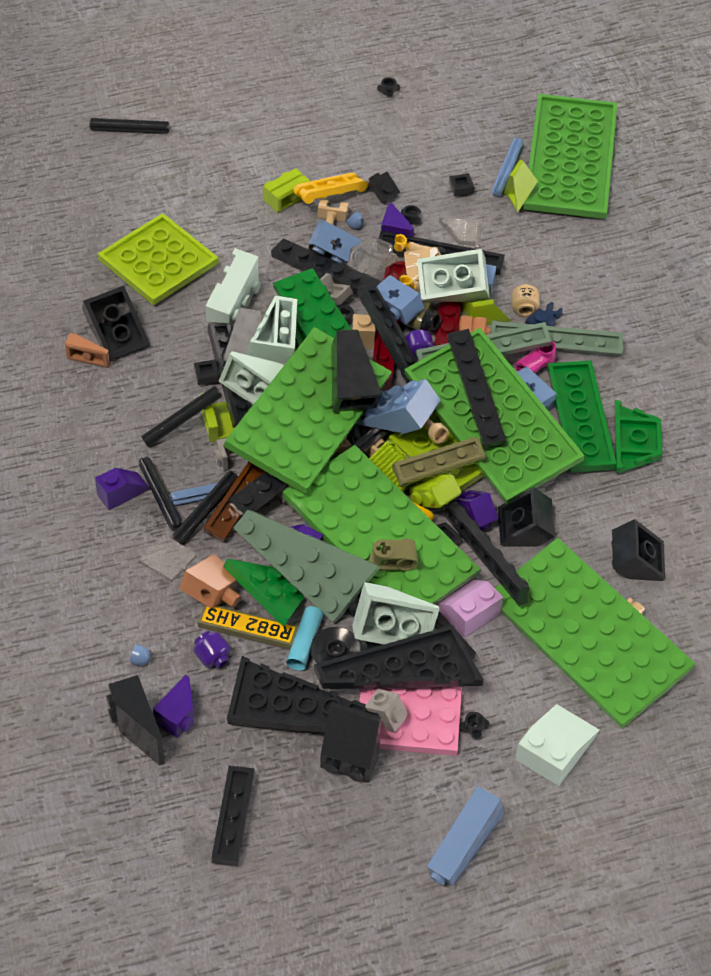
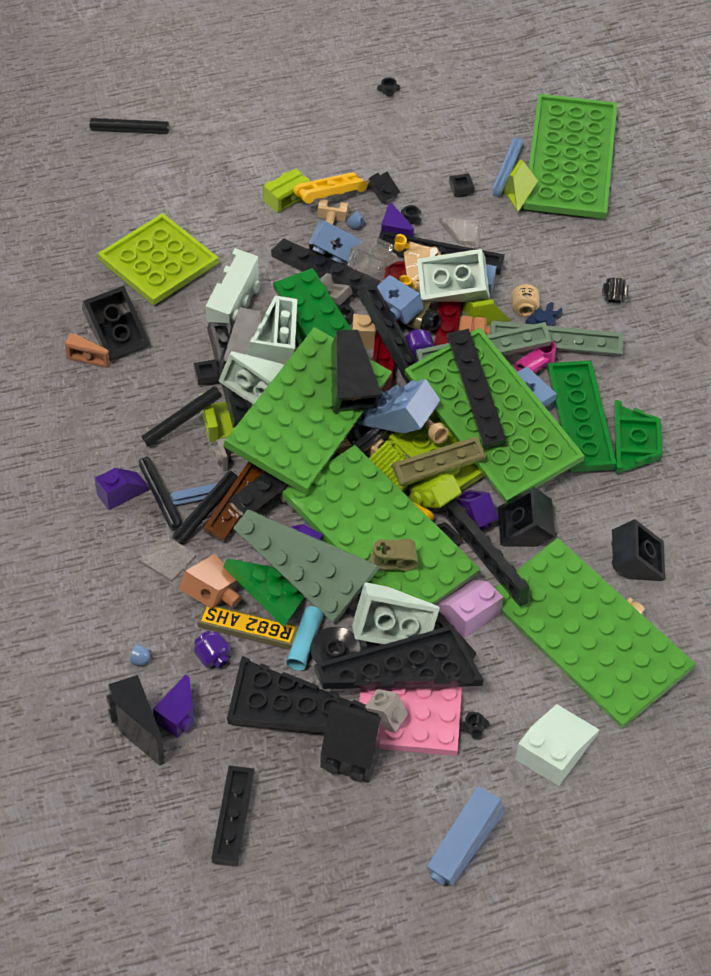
(615, 290): none -> black gear

